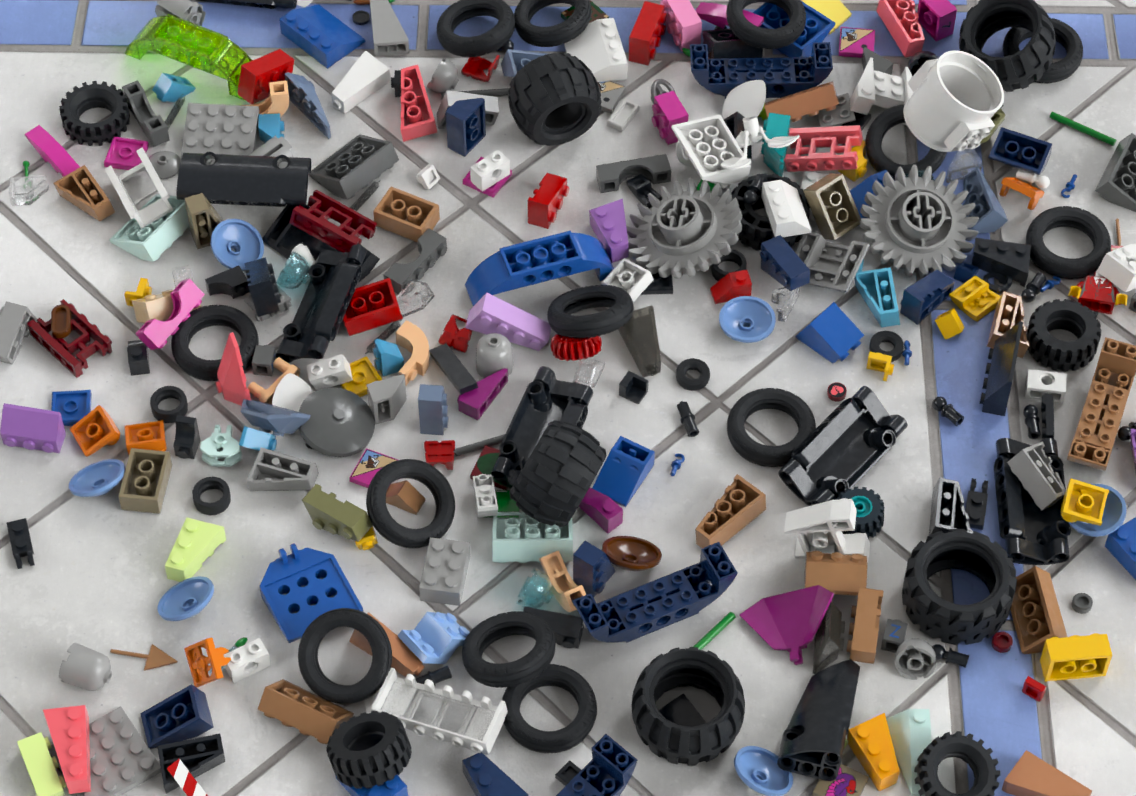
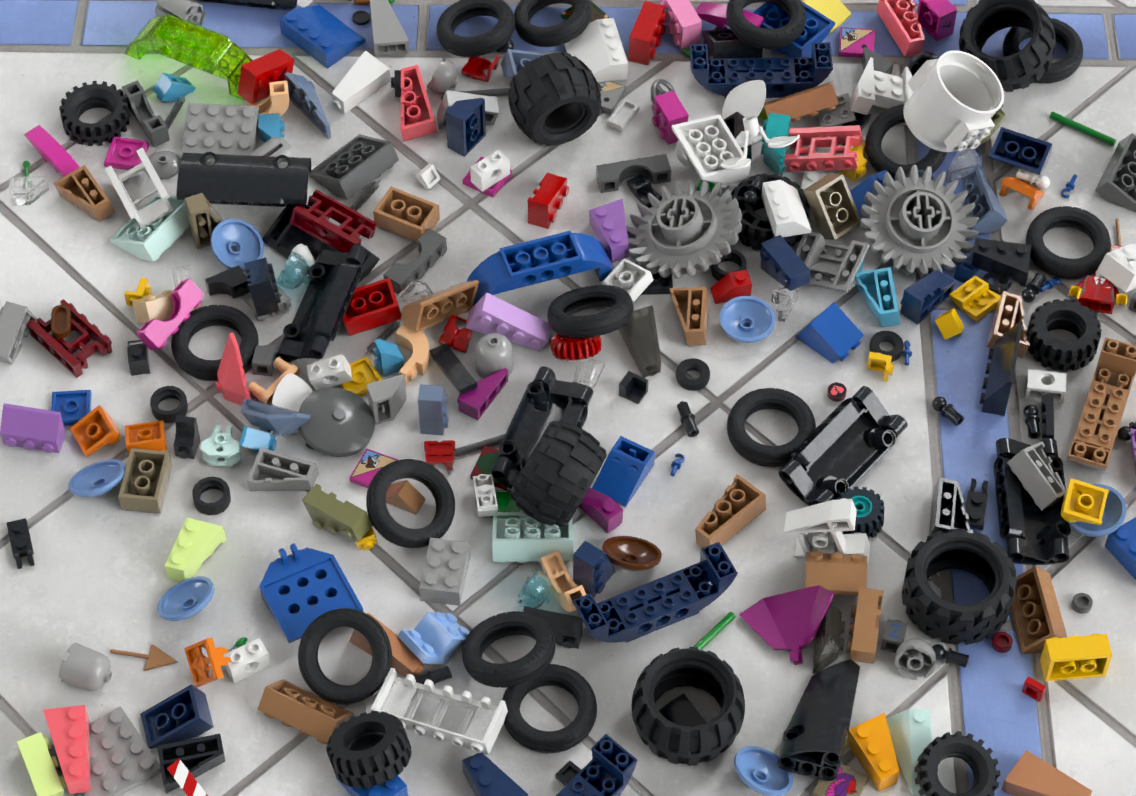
(440, 306): none -> medium nougat slope
(692, 312): none -> medium nougat wedge

